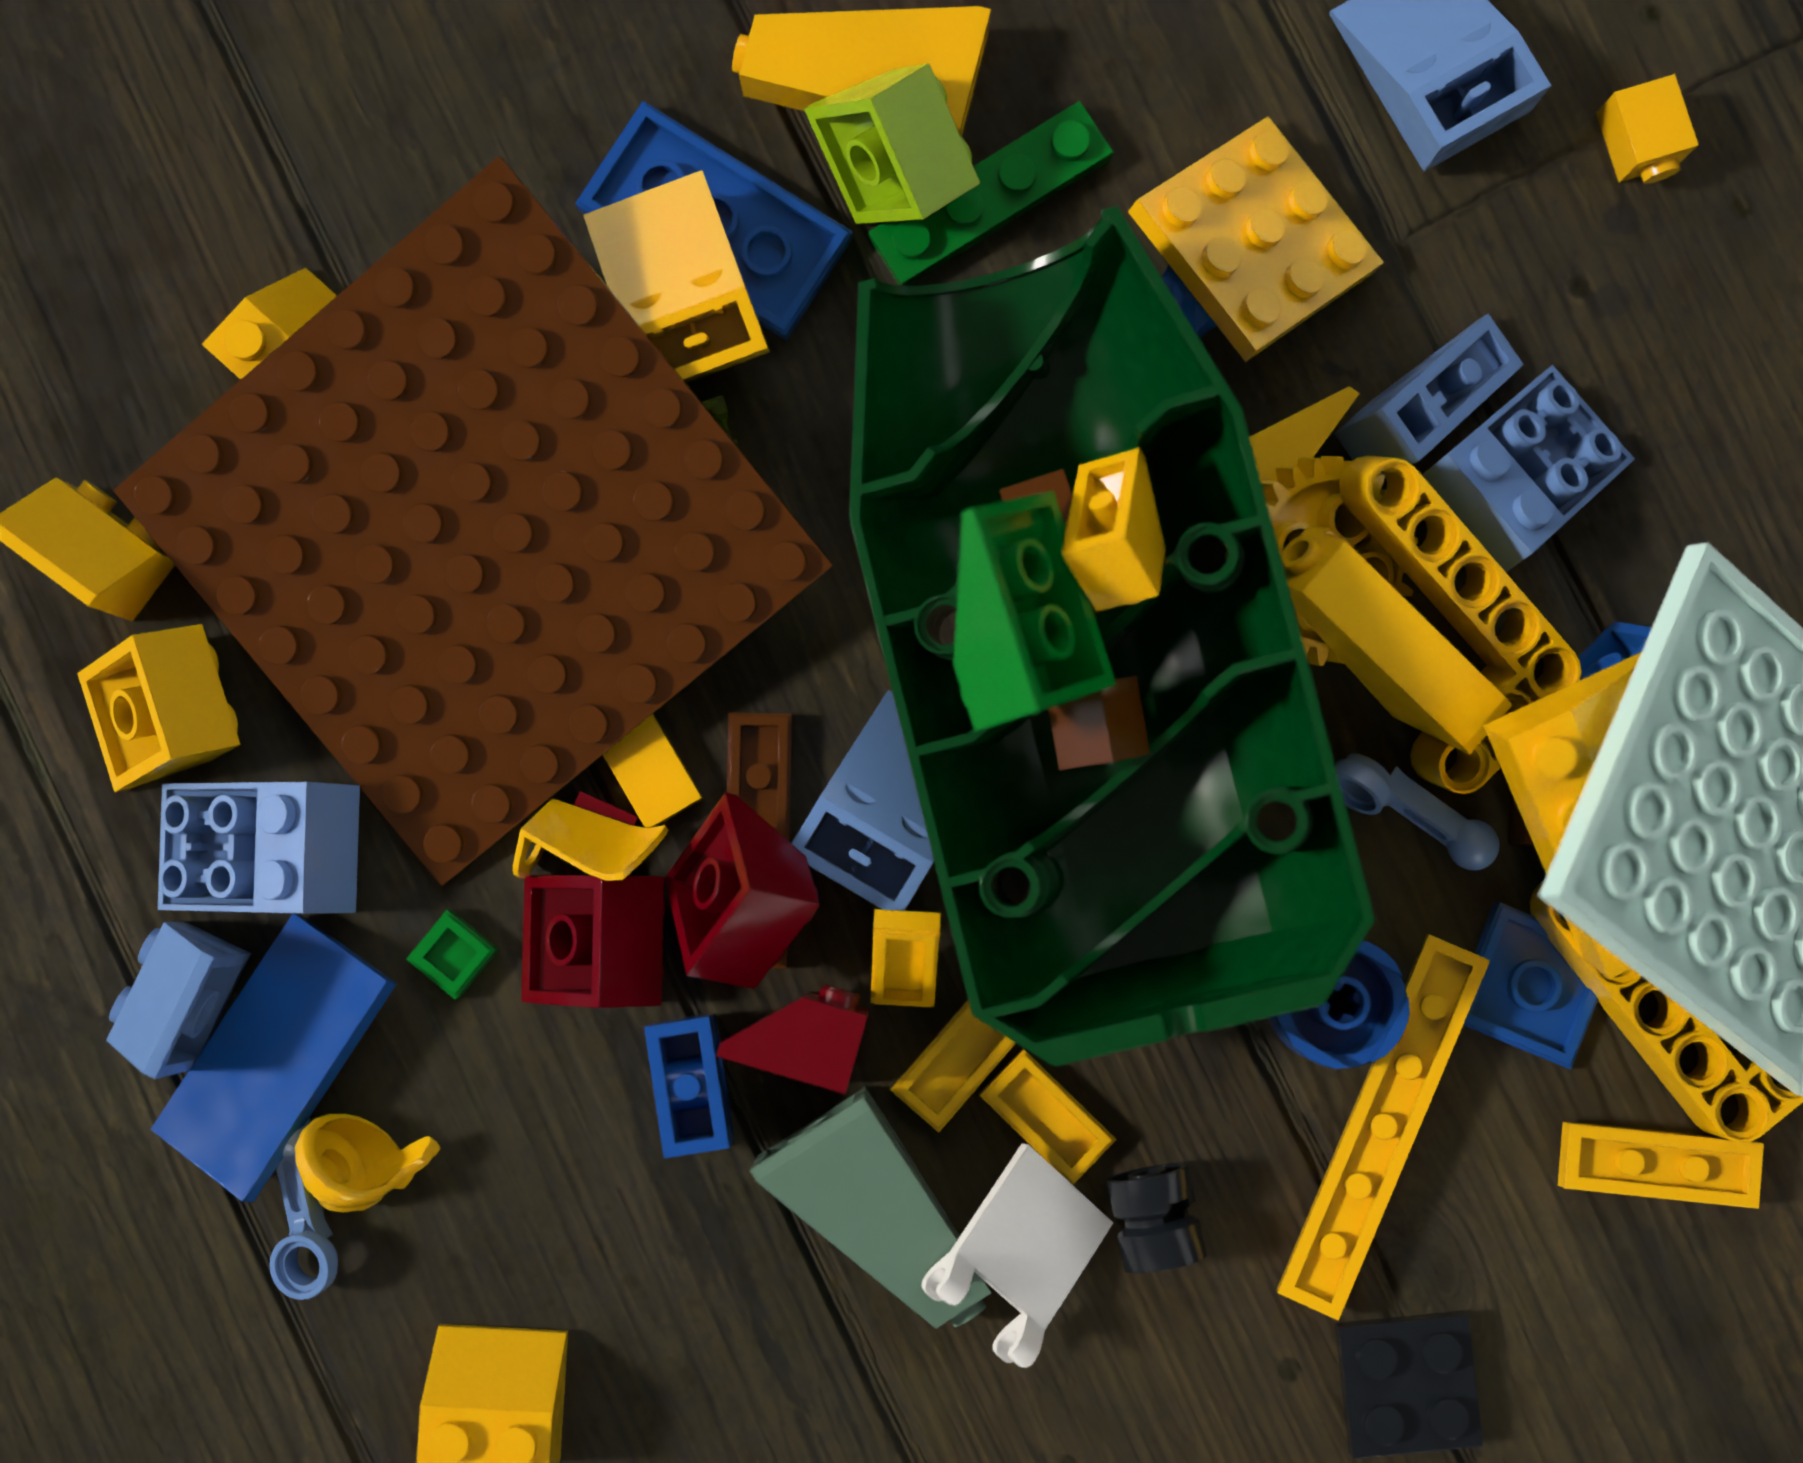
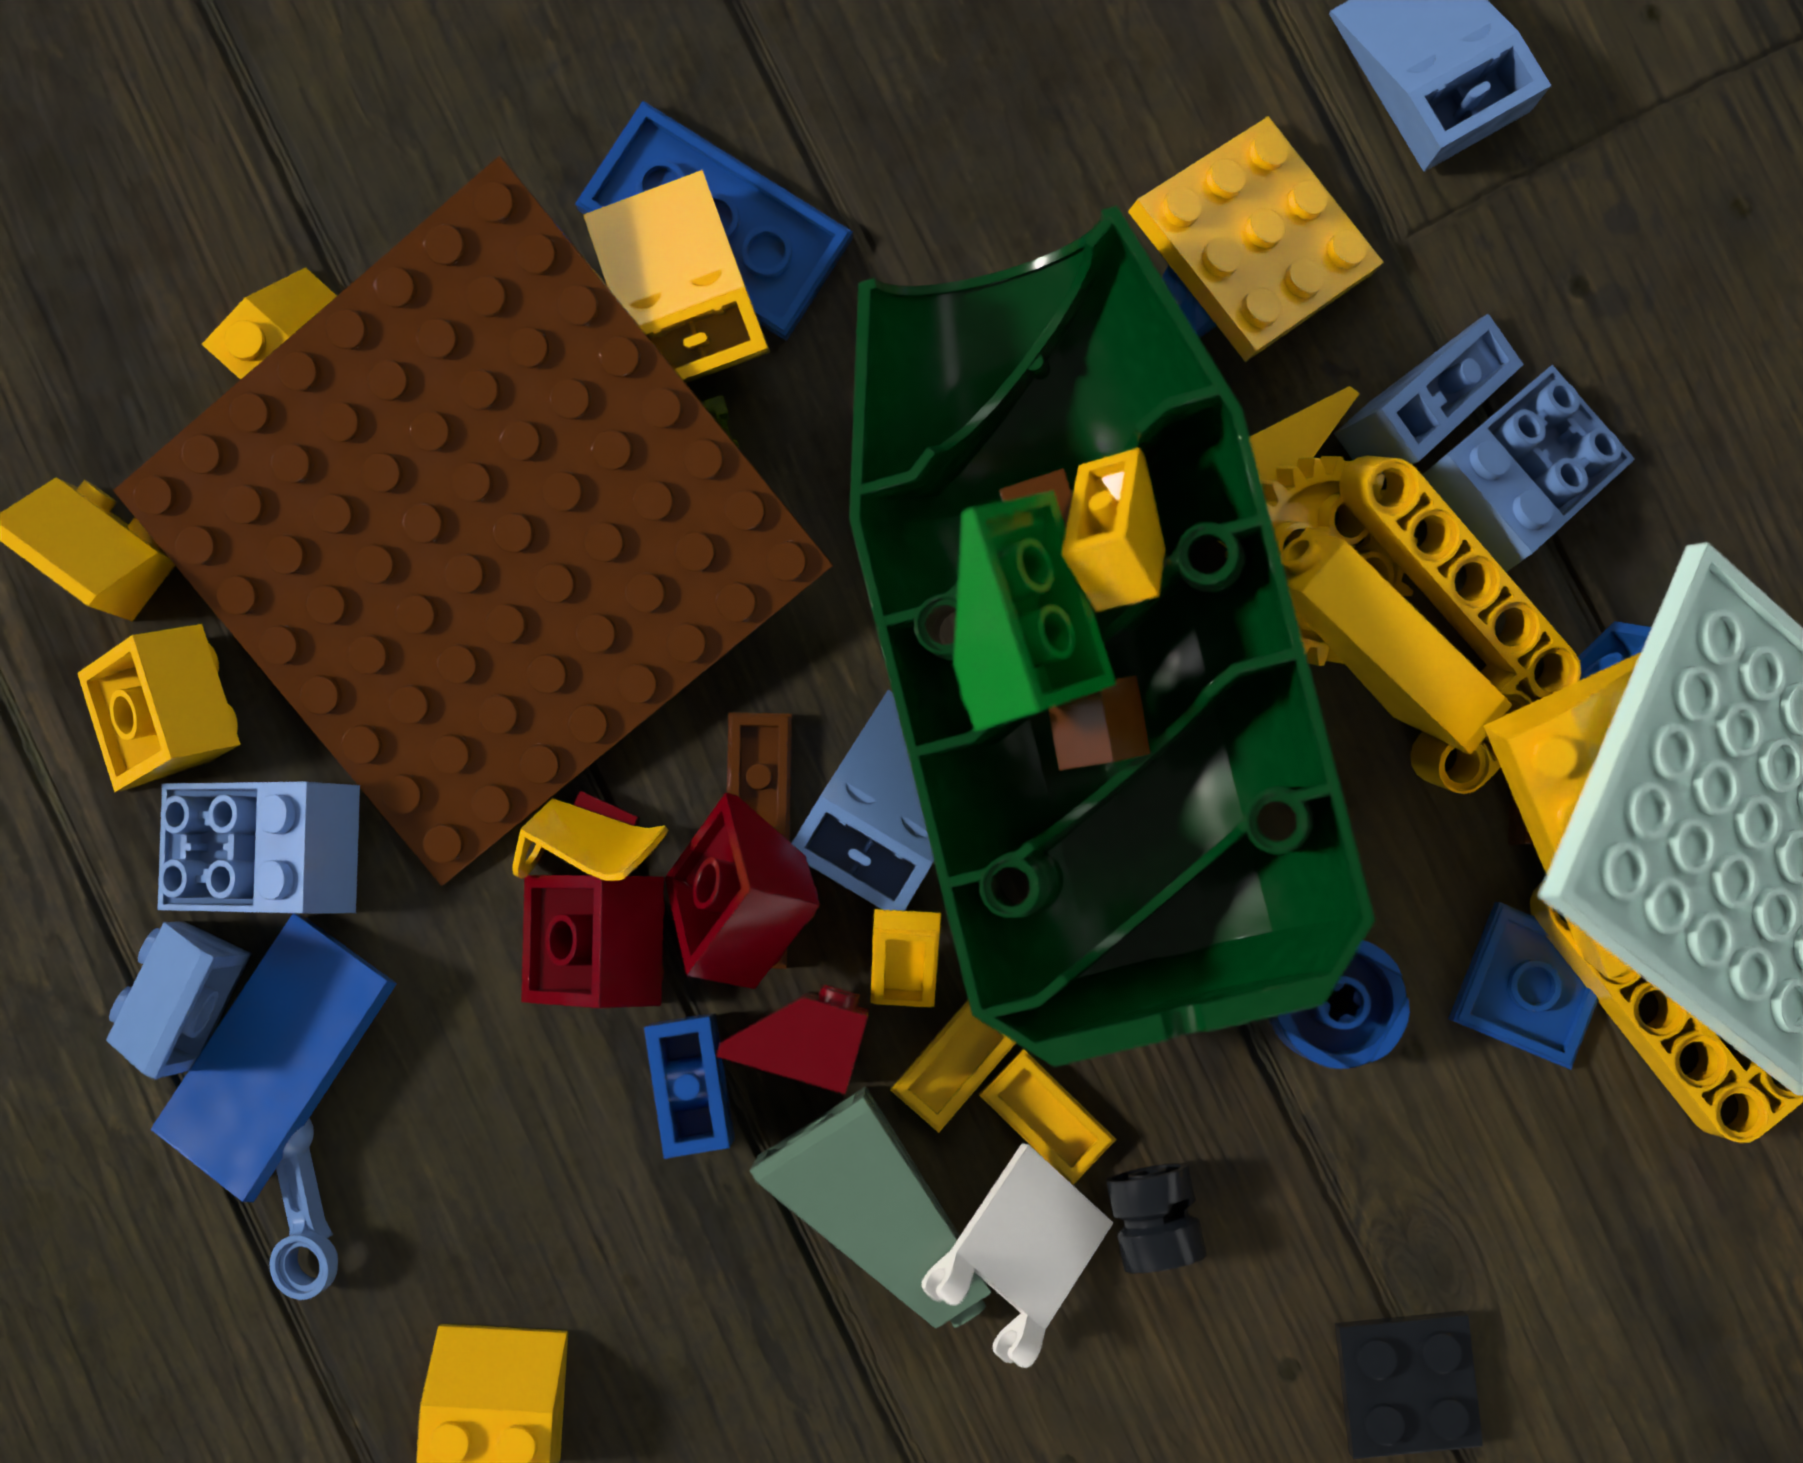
(355, 1162): yellow hat -> none
(452, 954): green tile -> none
(652, 774): yellow tile -> none
(818, 54): yellow slope -> none
(893, 146): lime slope -> none
(1009, 186): green plate -> none
(1369, 788): medium blue piece -> none
(1382, 1130): yellow plate -> none
(1647, 130): yellow brick -> none
(1660, 1164): yellow plate -> none

